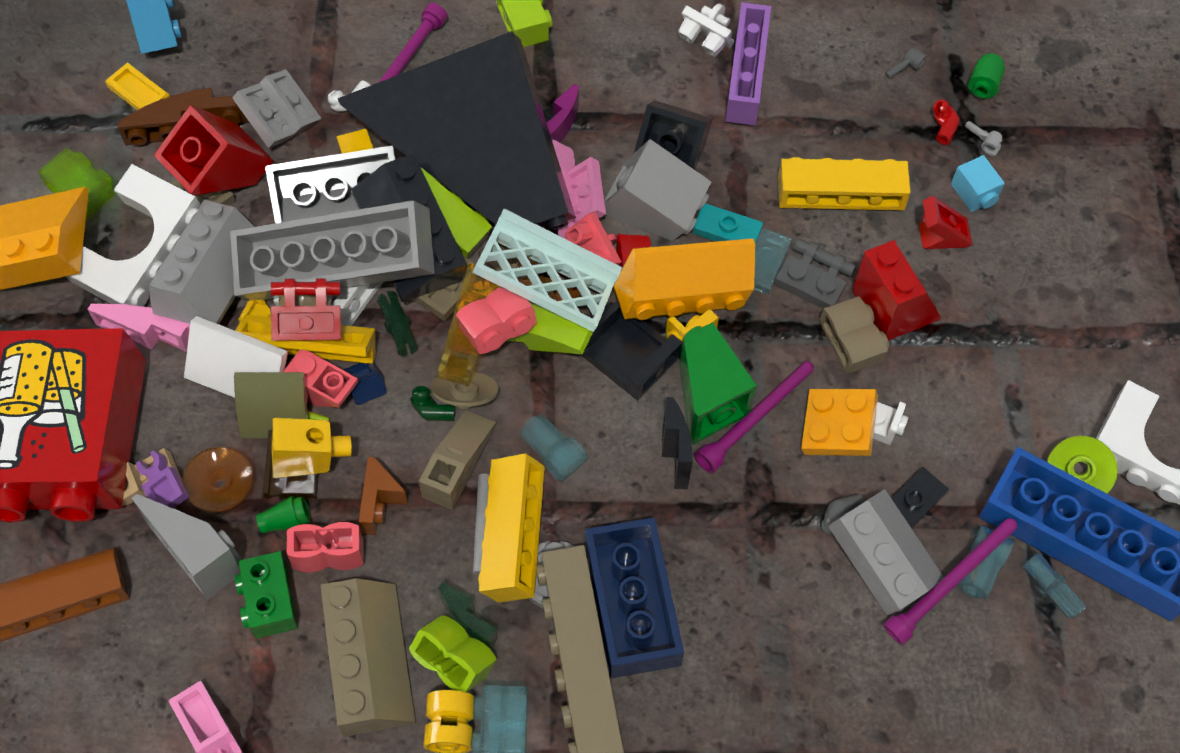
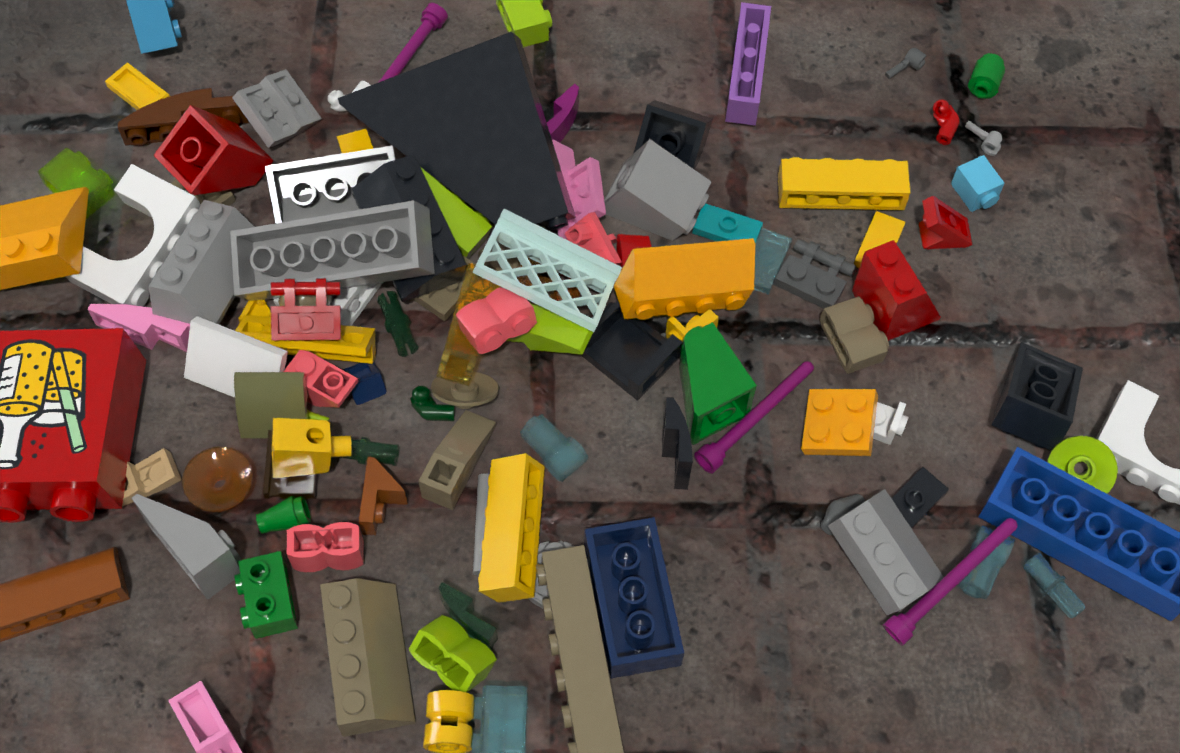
(163, 483): medium lavender plate -> none
(364, 448): none -> clear green pin
(710, 24): white hips -> none
(881, 230): none -> yellow tile
(1038, 397): none -> black slope

